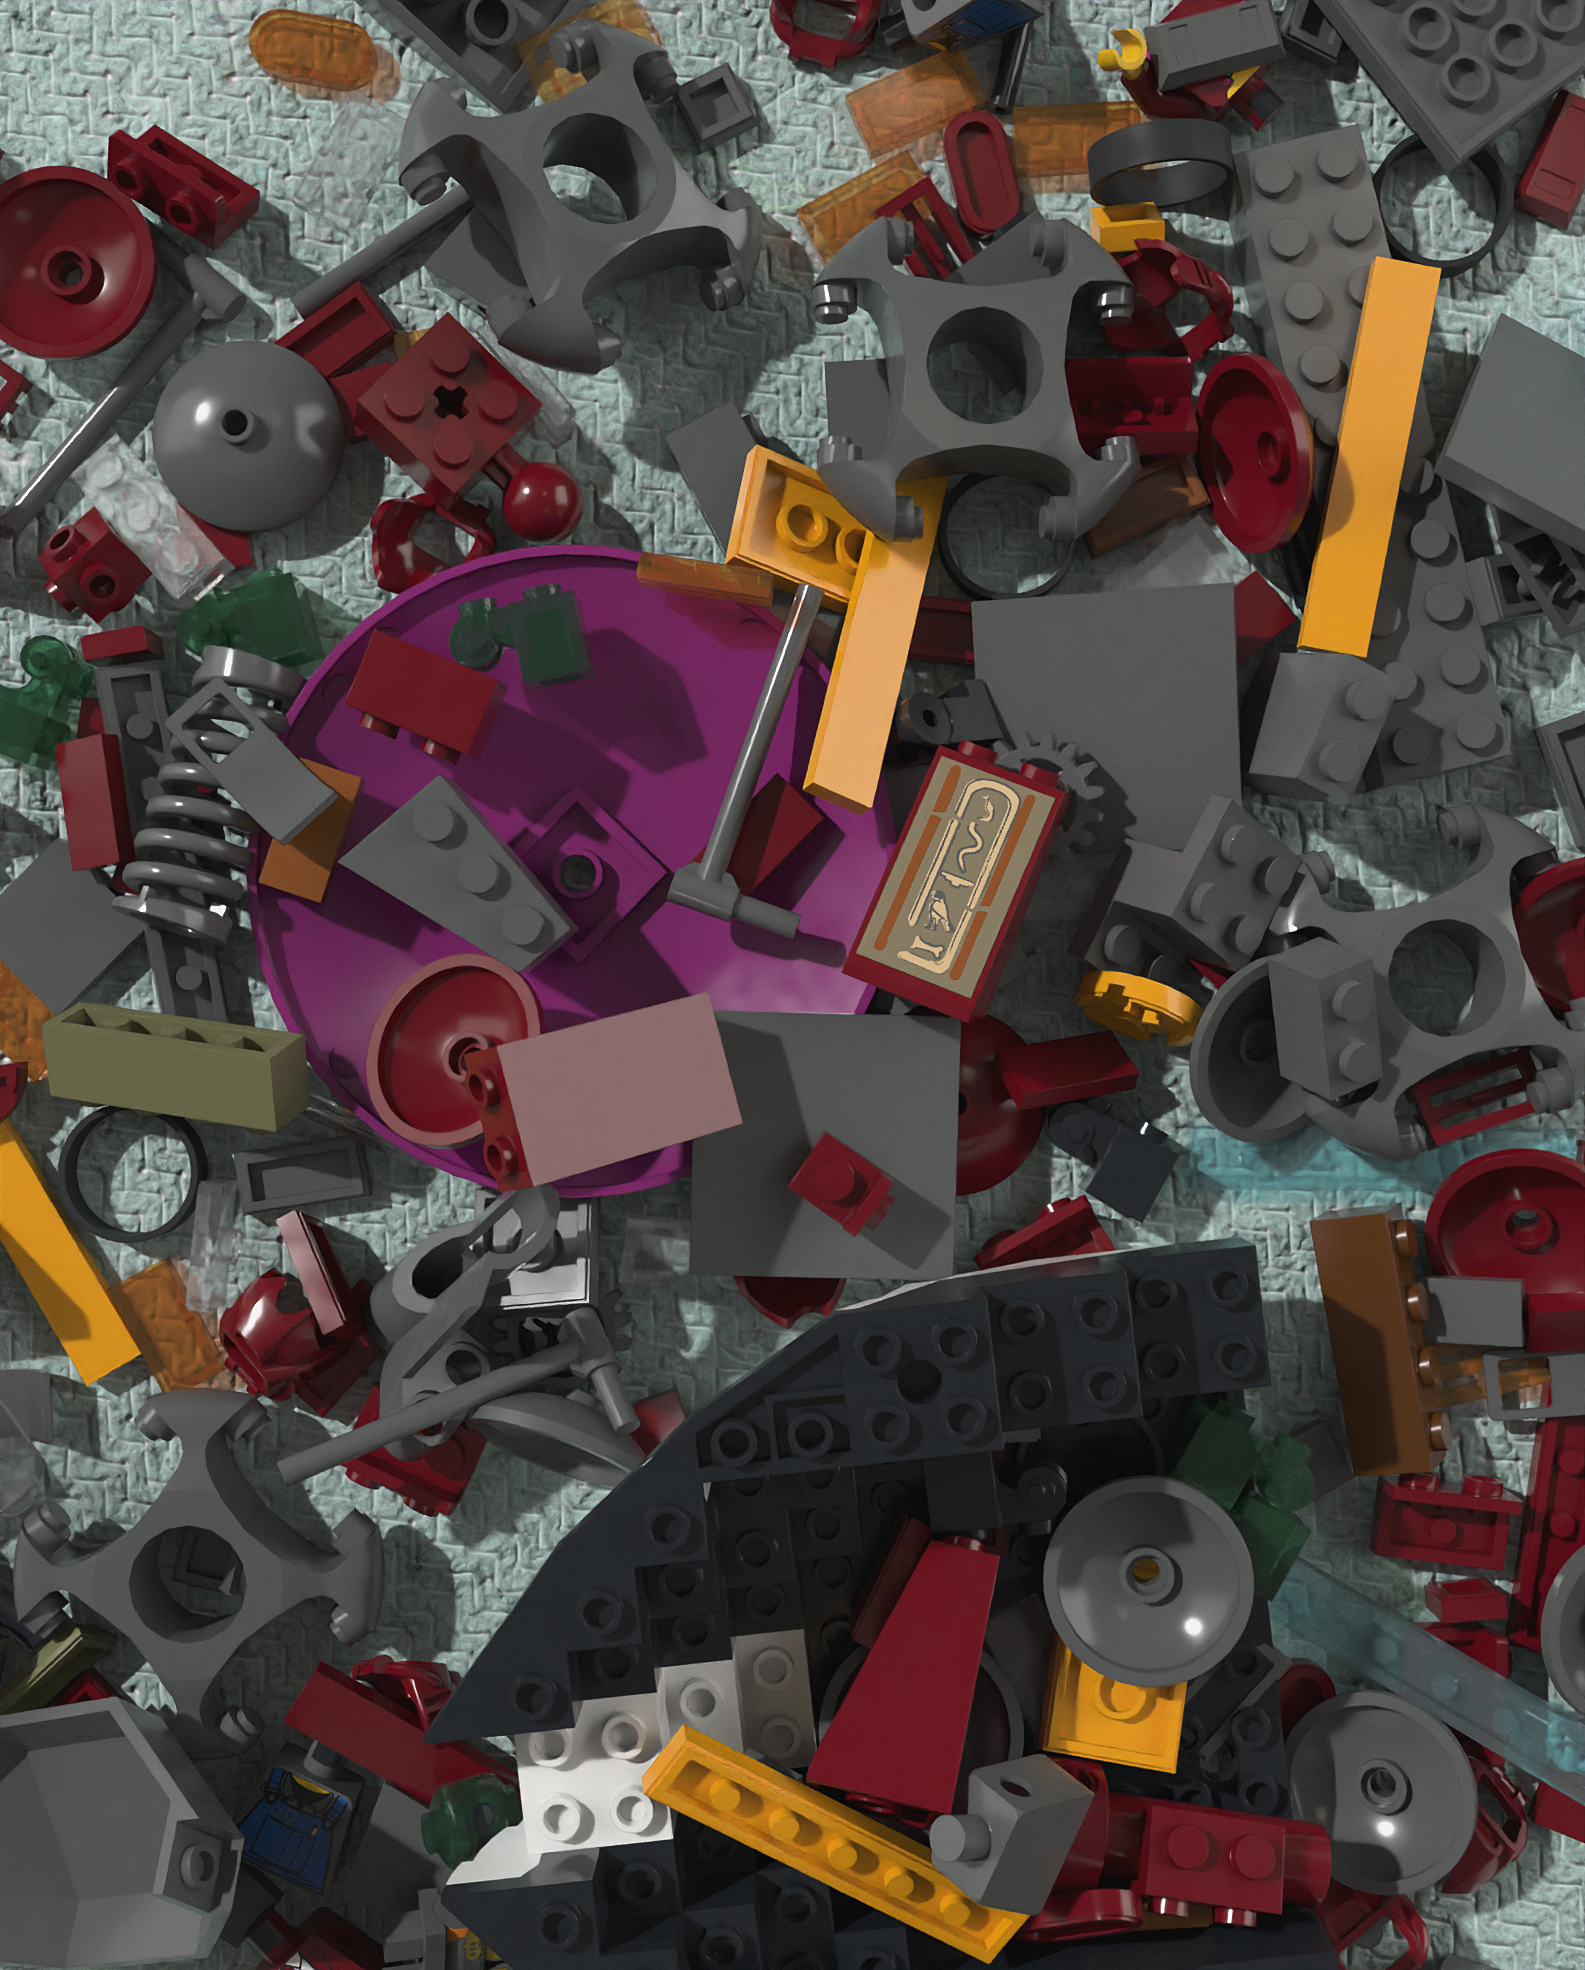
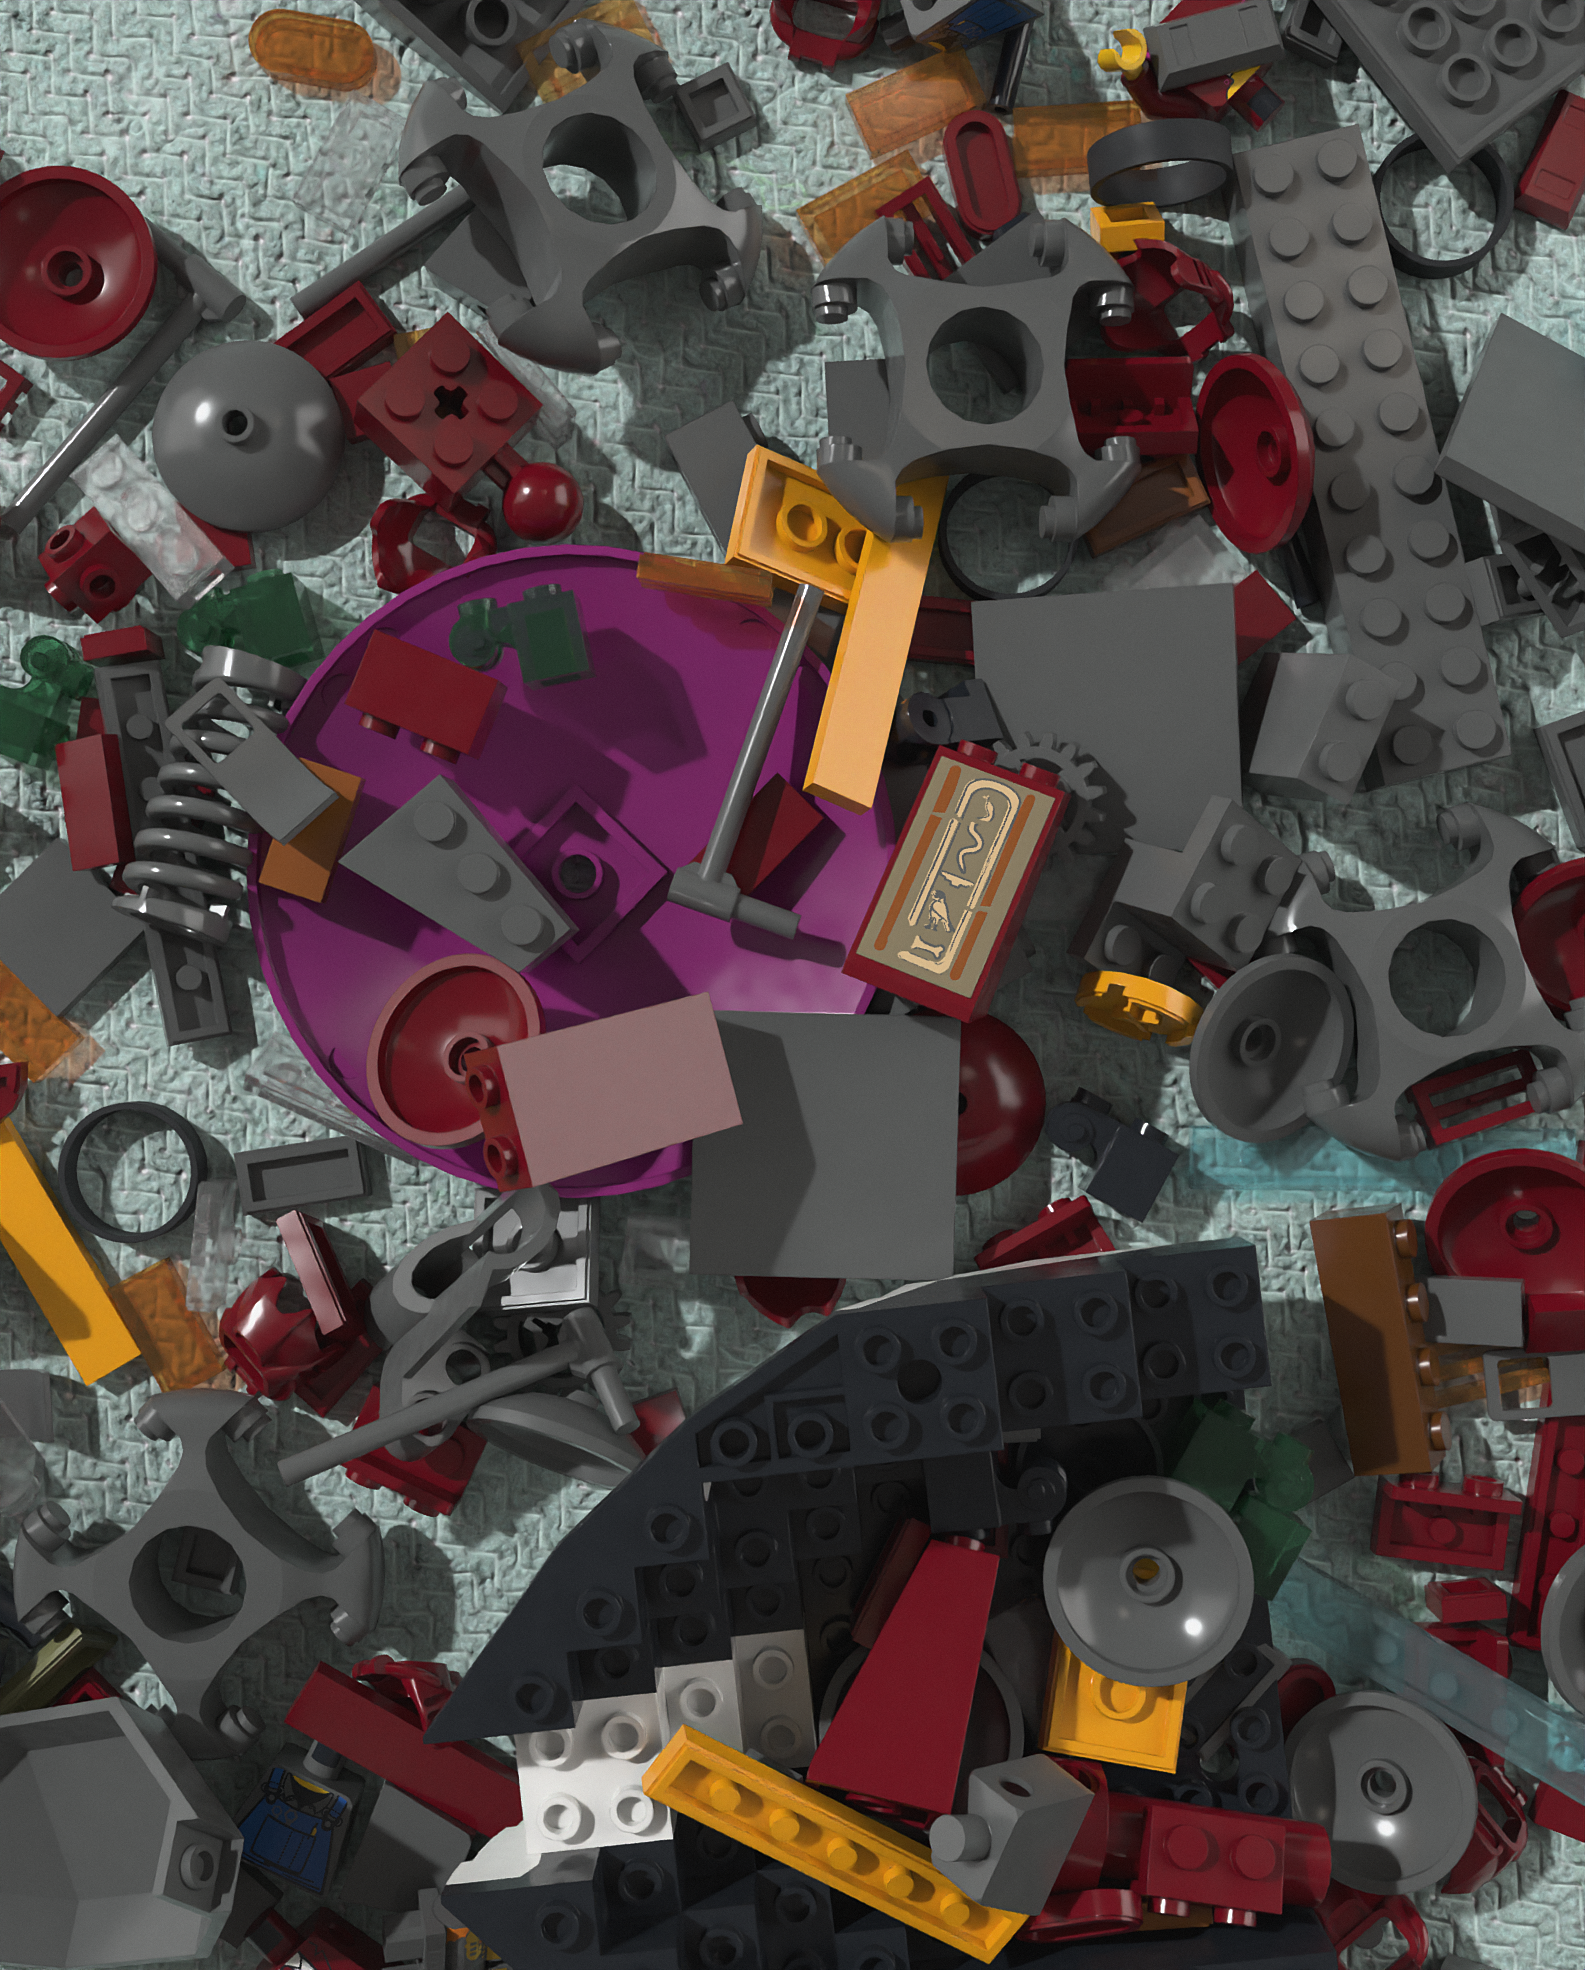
(177, 1066): olive brick -> none
(180, 185): dark red bracket -> none
(467, 1816): clear green head -> none
(843, 1185): dark red bracket -> none
(1065, 1069): dark red tile -> none
(1325, 1017): dark grey brick -> none
(1369, 458): light orange tile -> none

